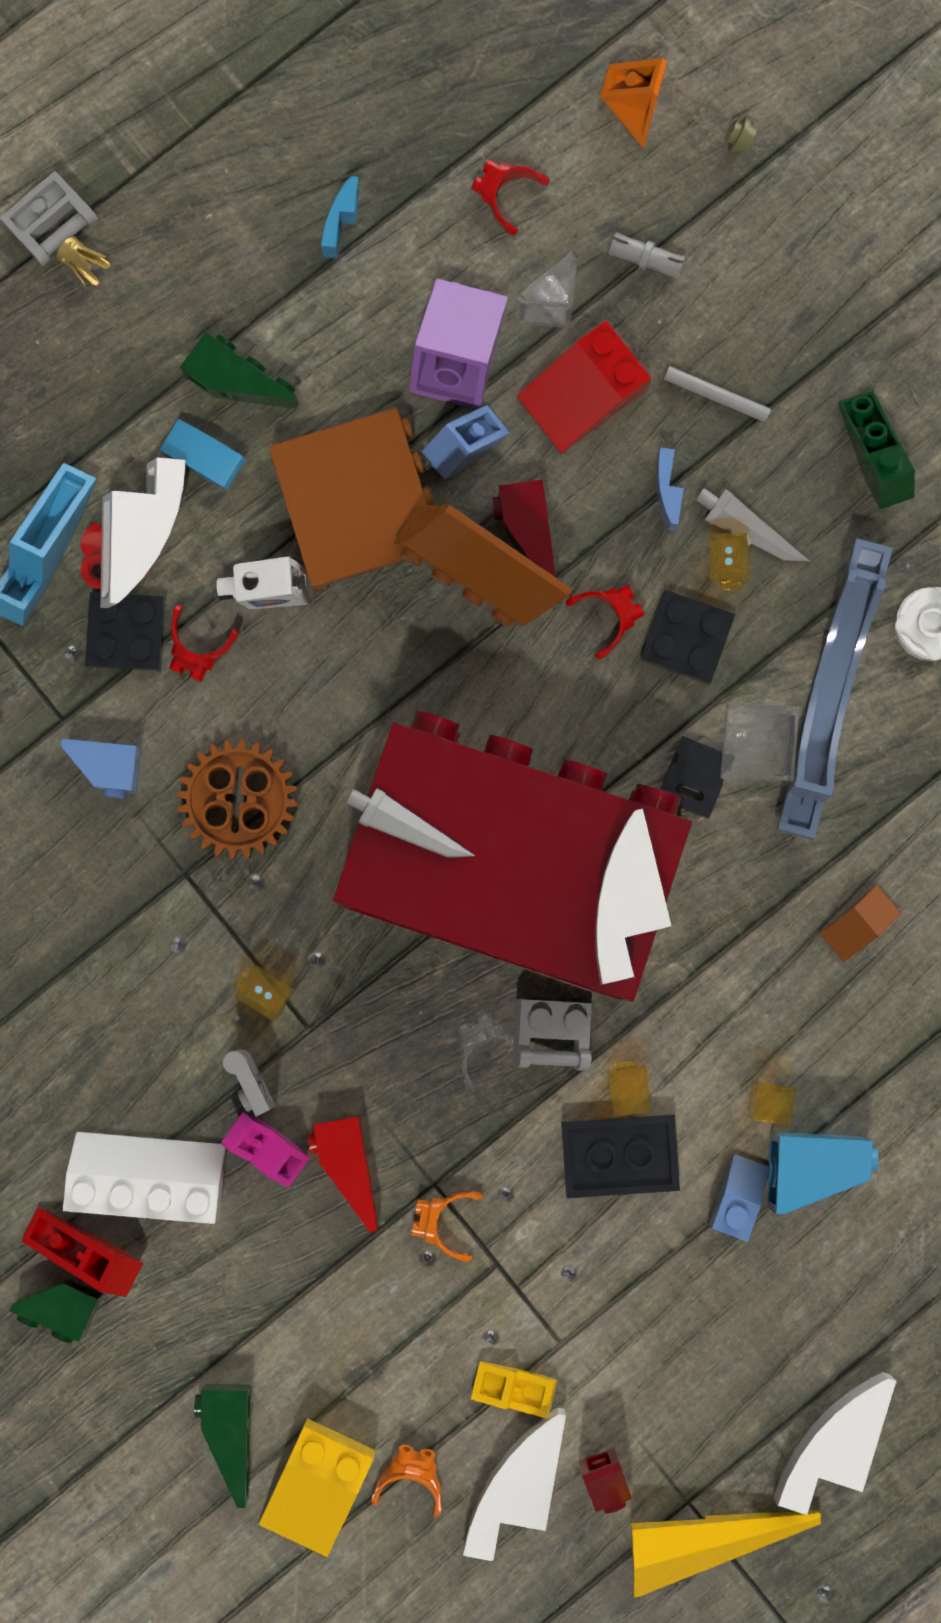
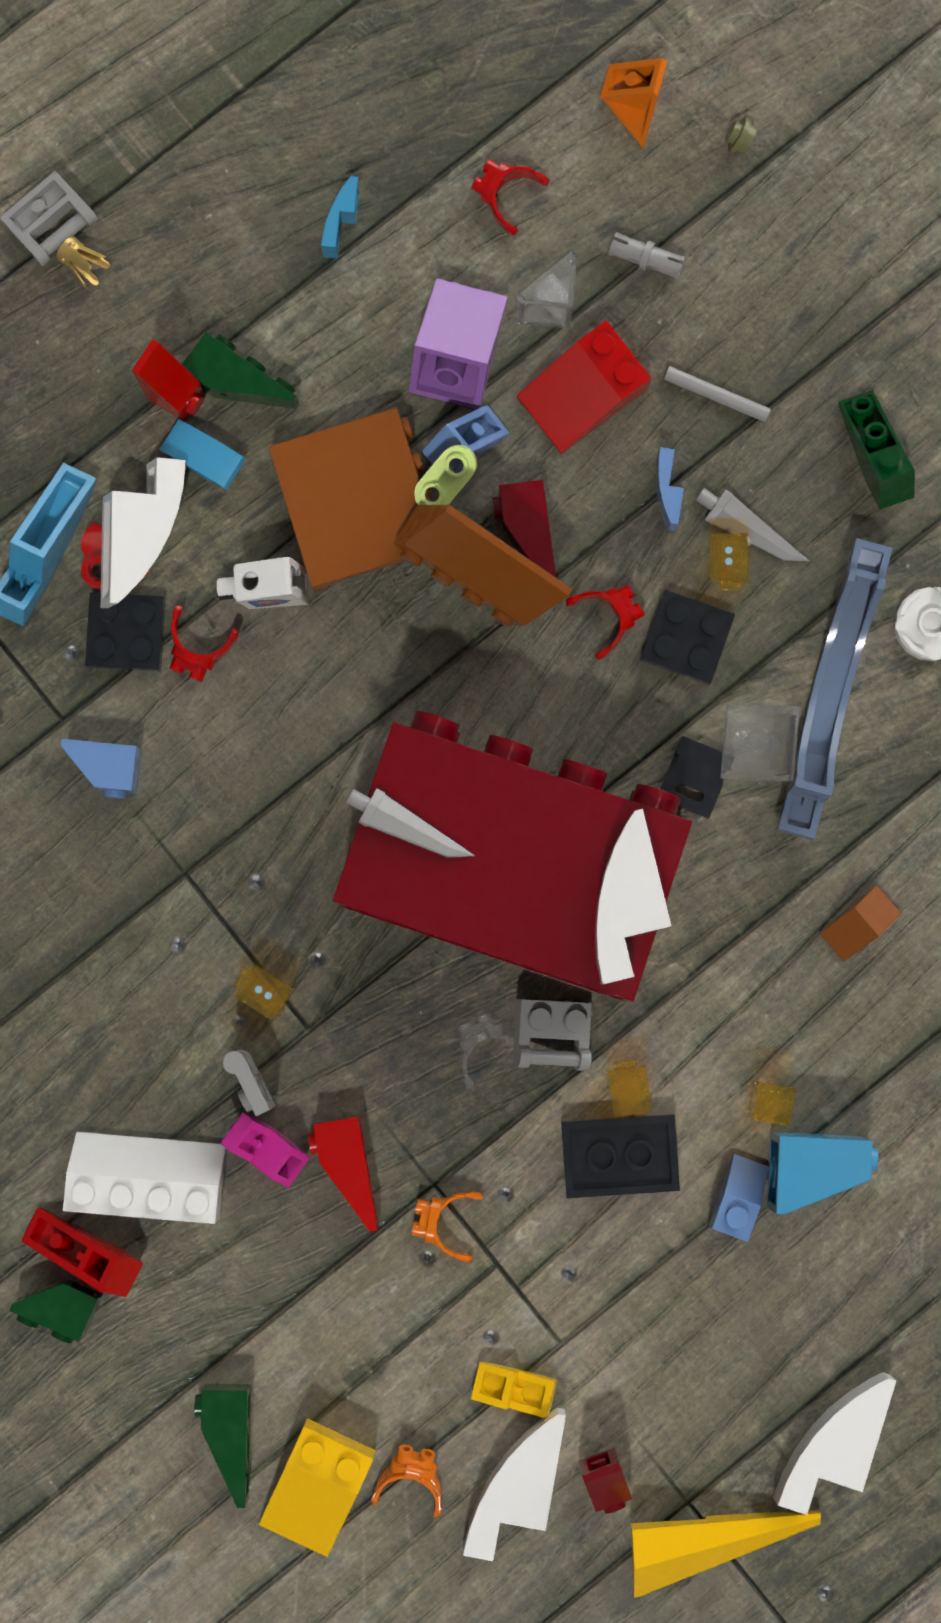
(168, 382): none -> red slope
(203, 797): dark orange gear -> none
(444, 478): none -> yellowish green plate

